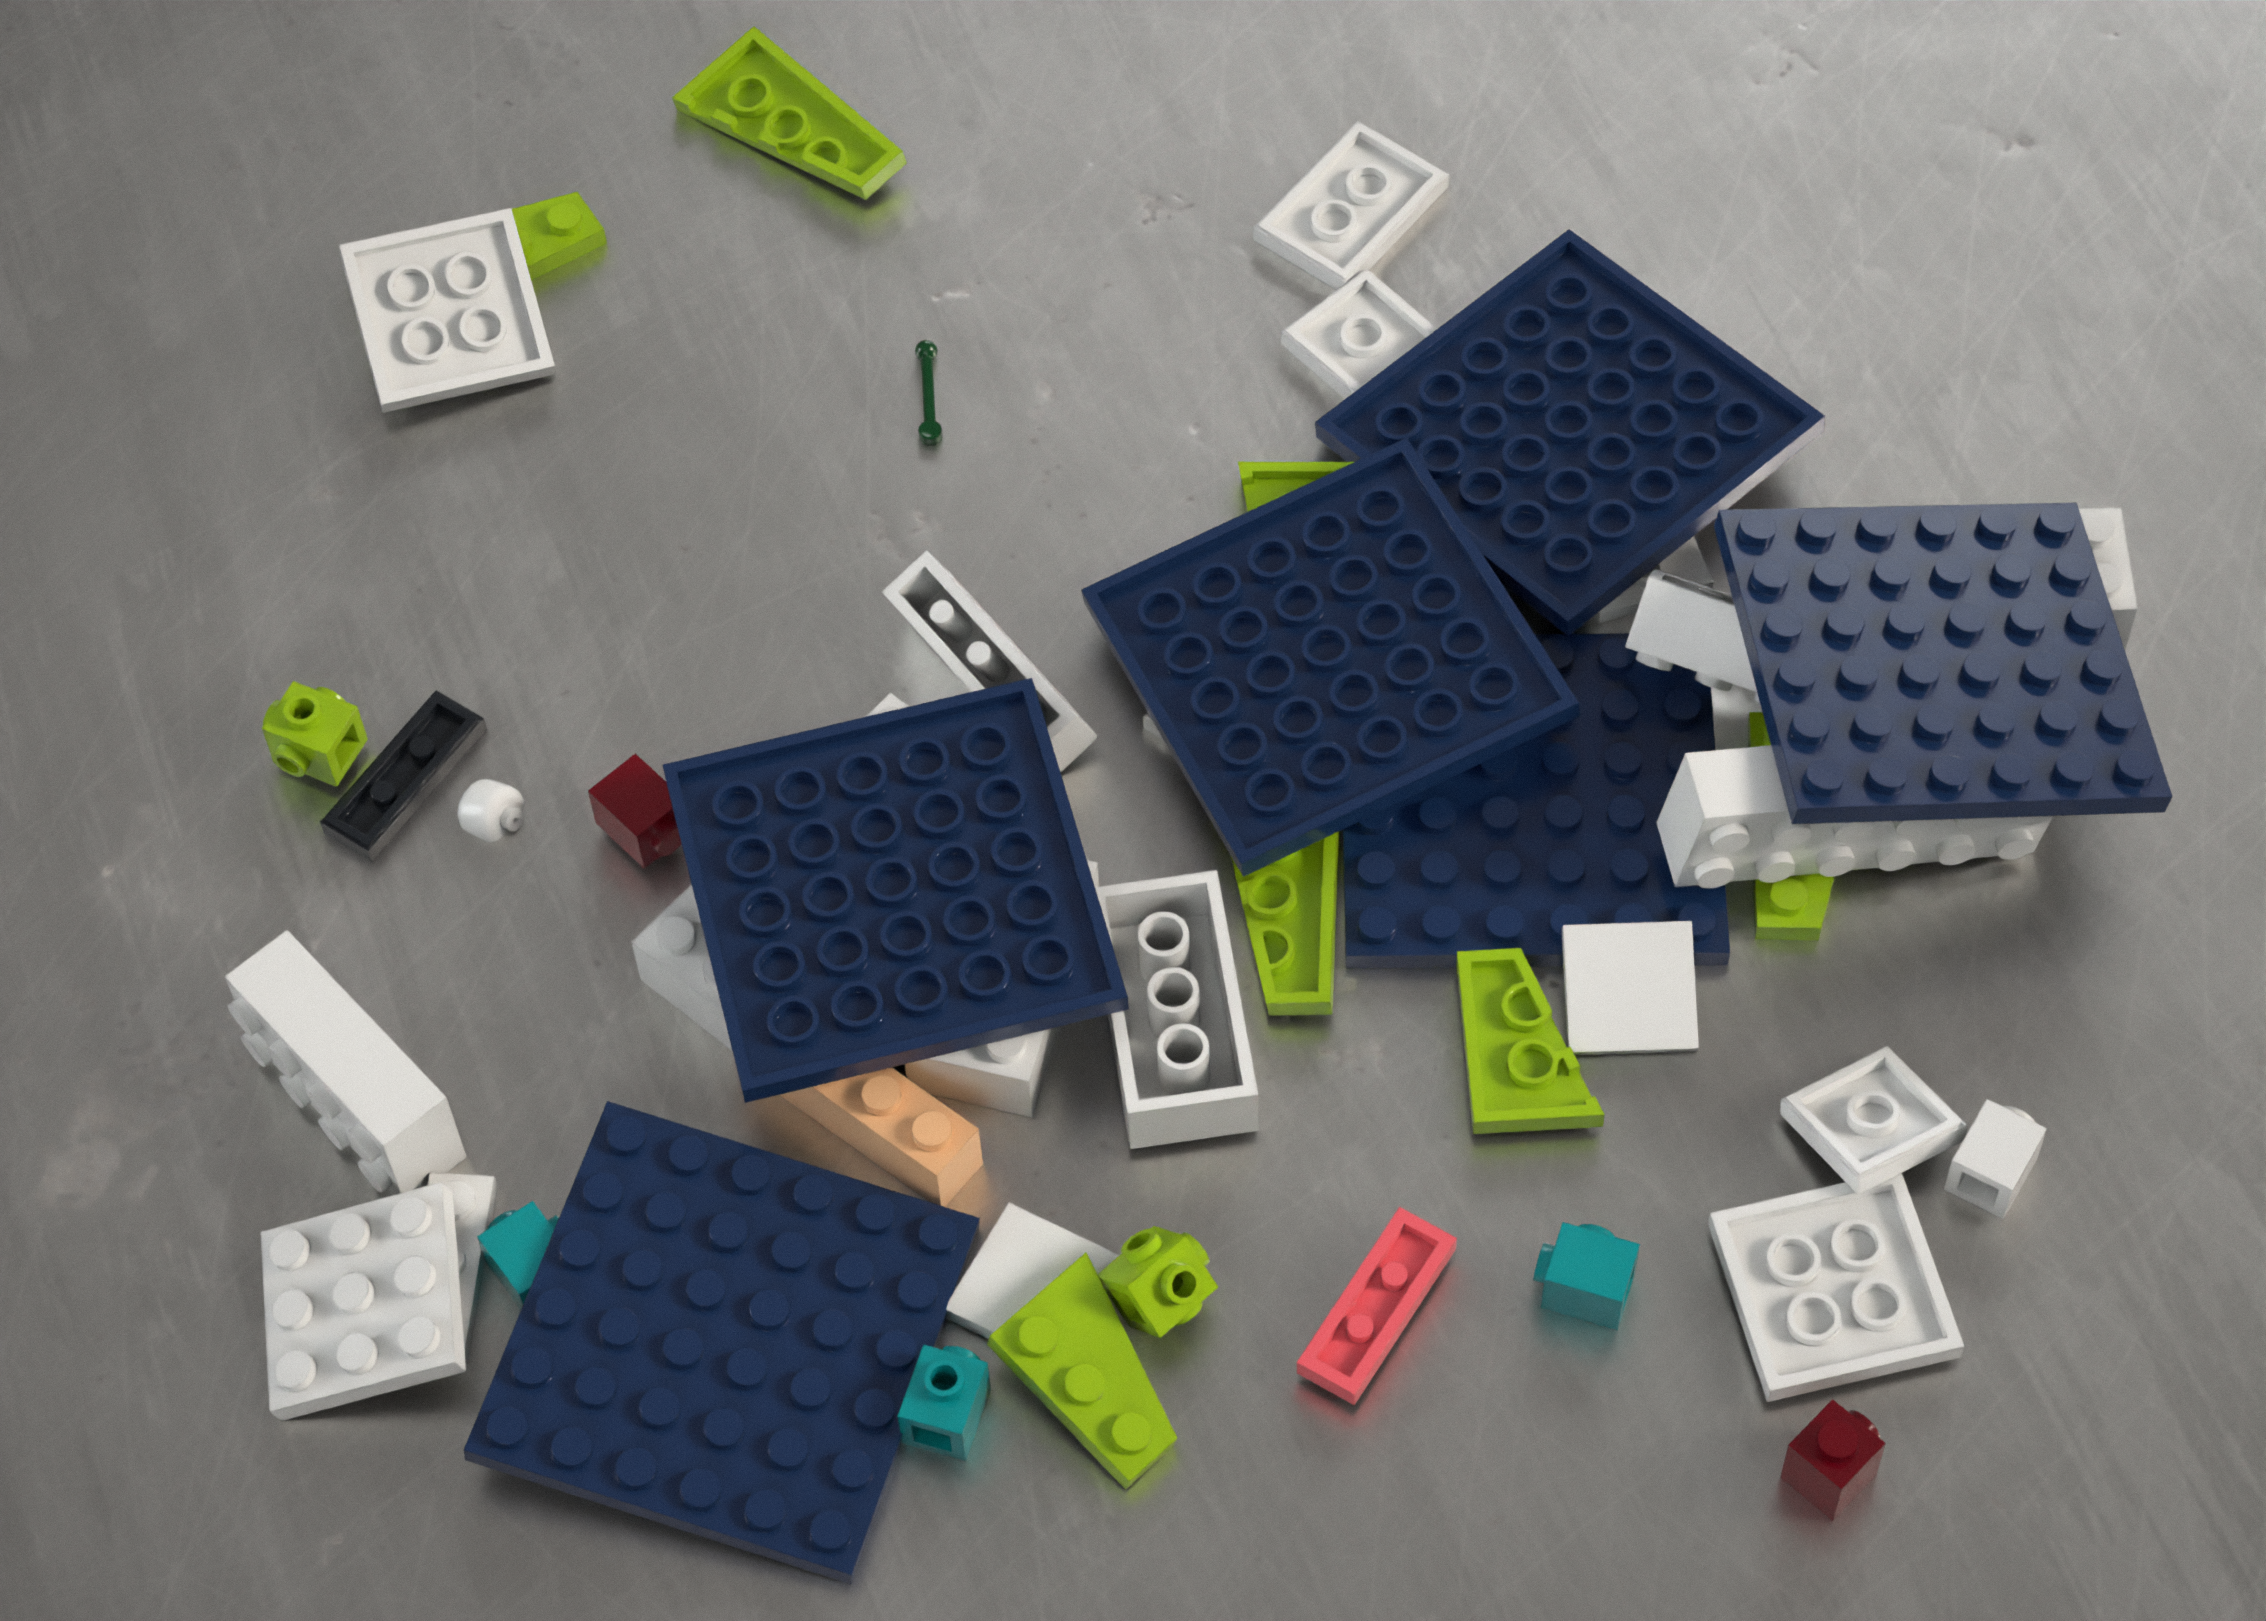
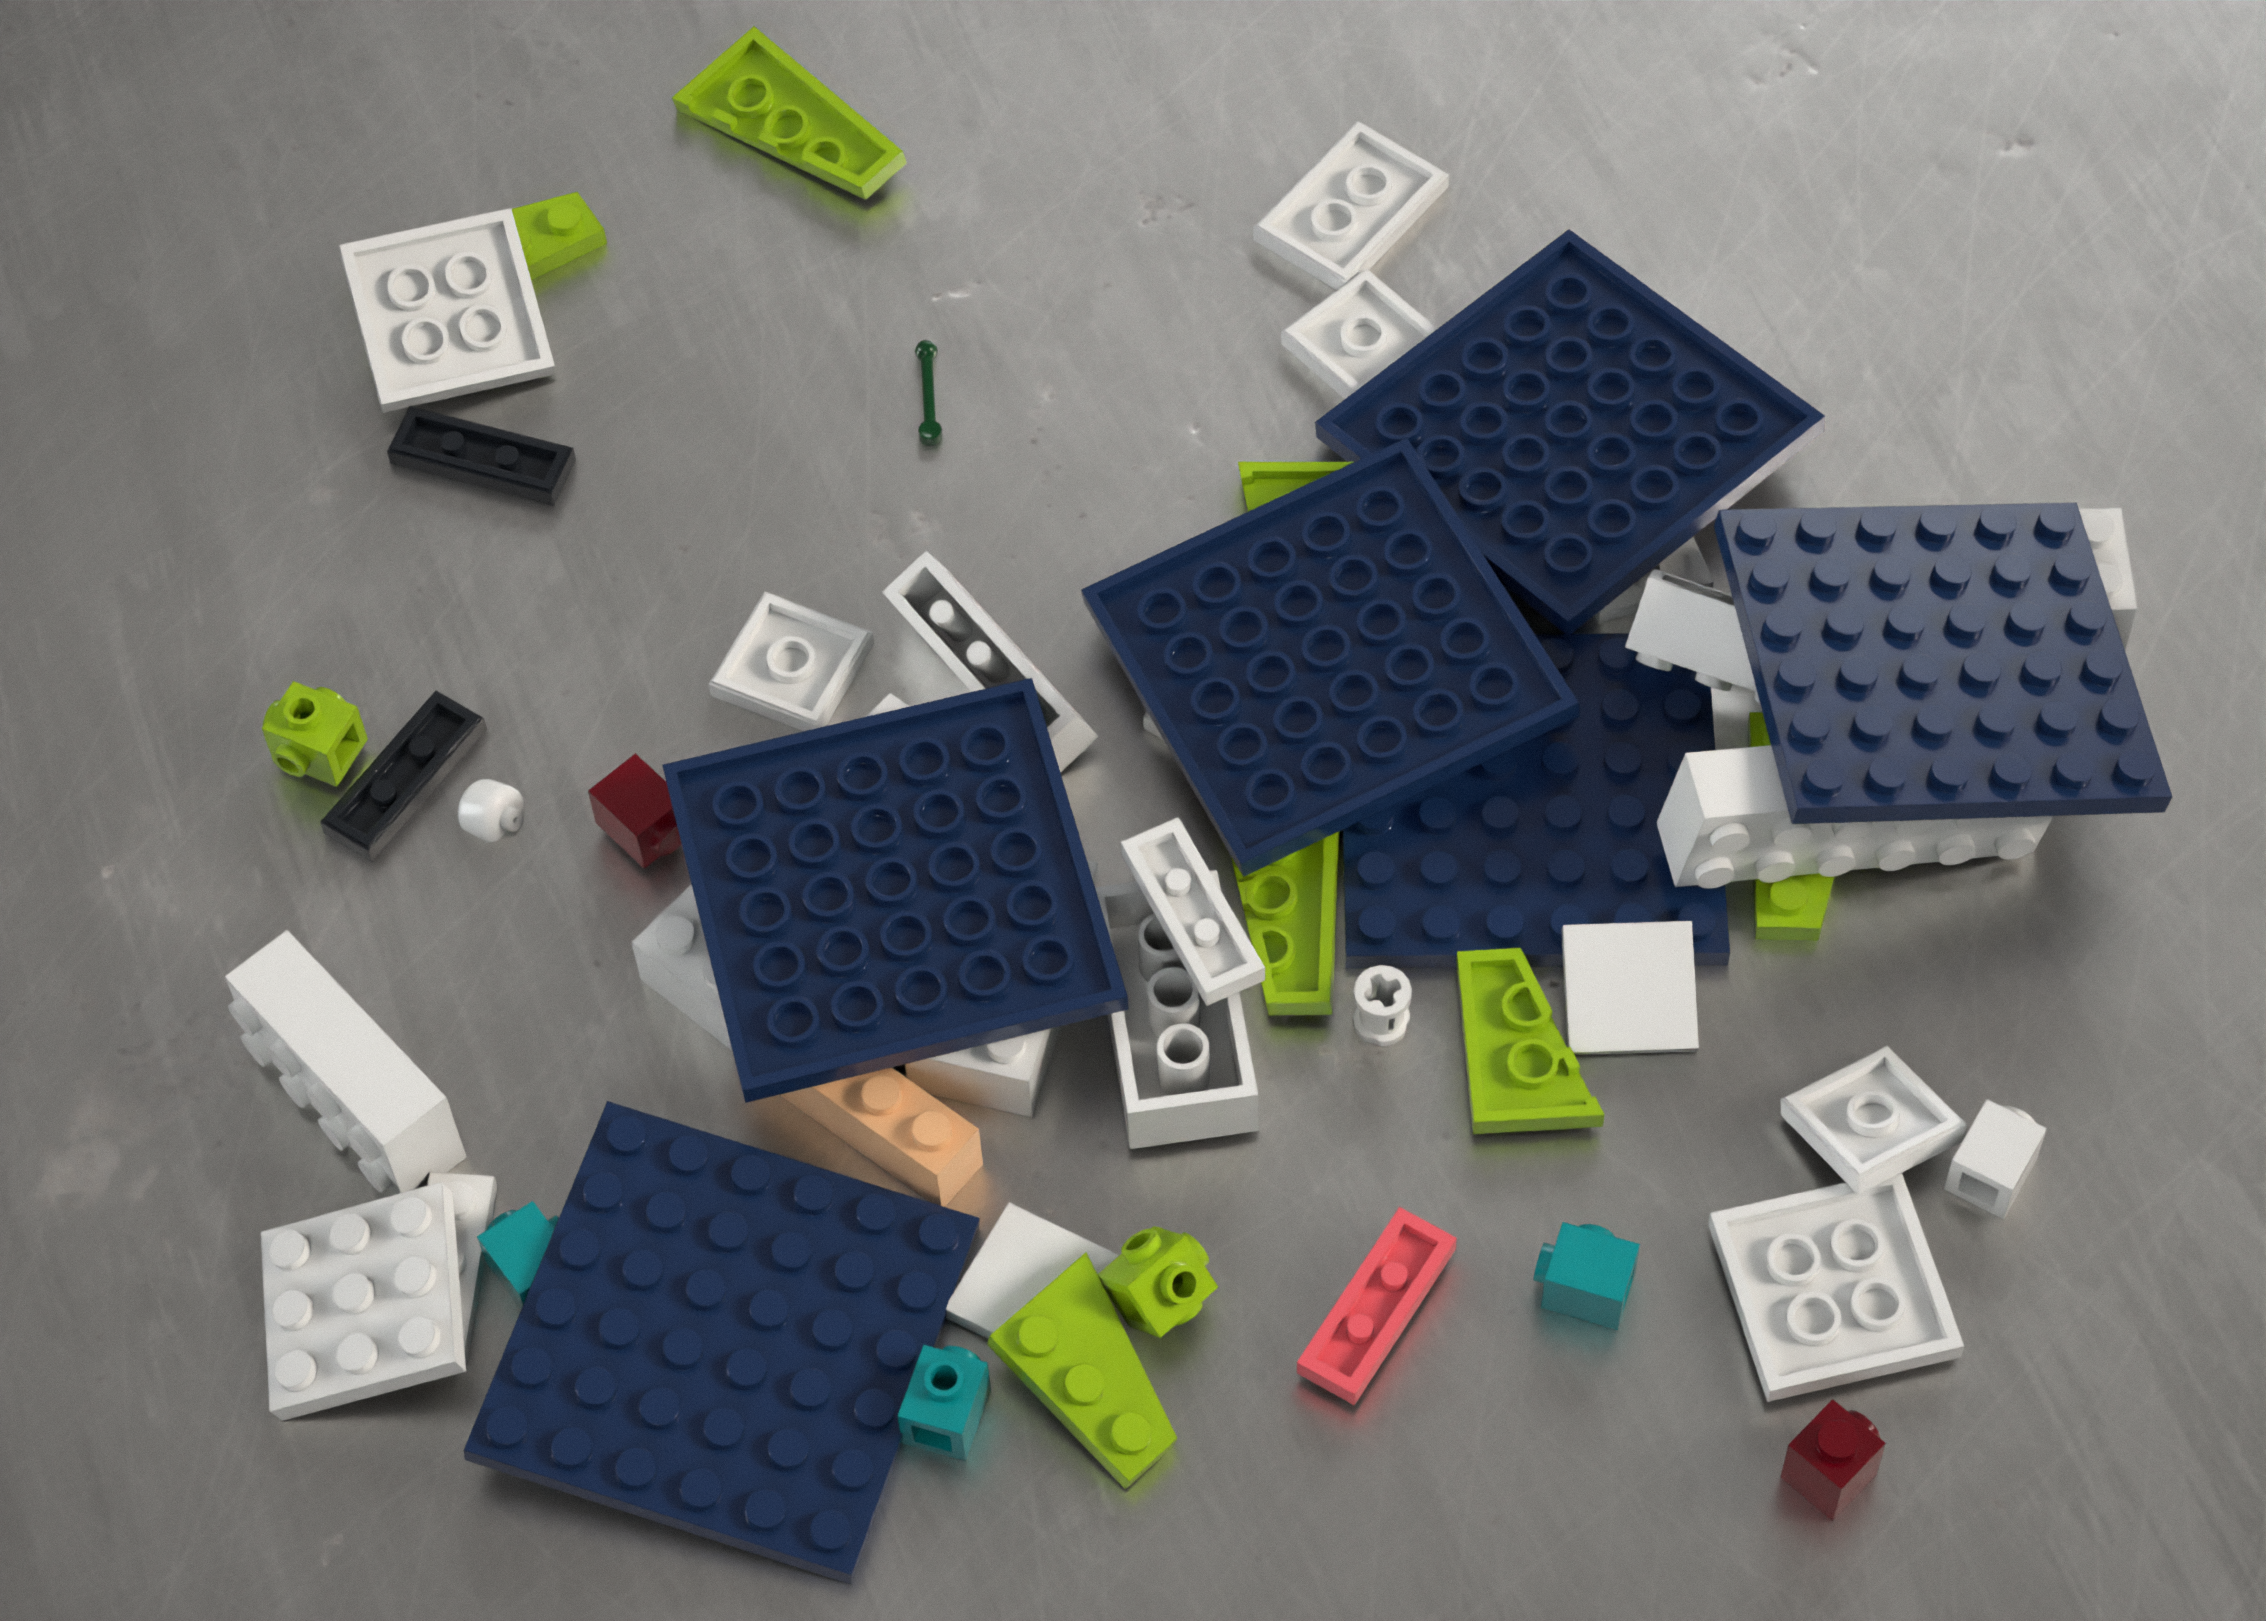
(481, 455): none -> black tile
(791, 663): none -> white tile
(1193, 911): none -> white plate
(1377, 1008): none -> white bush

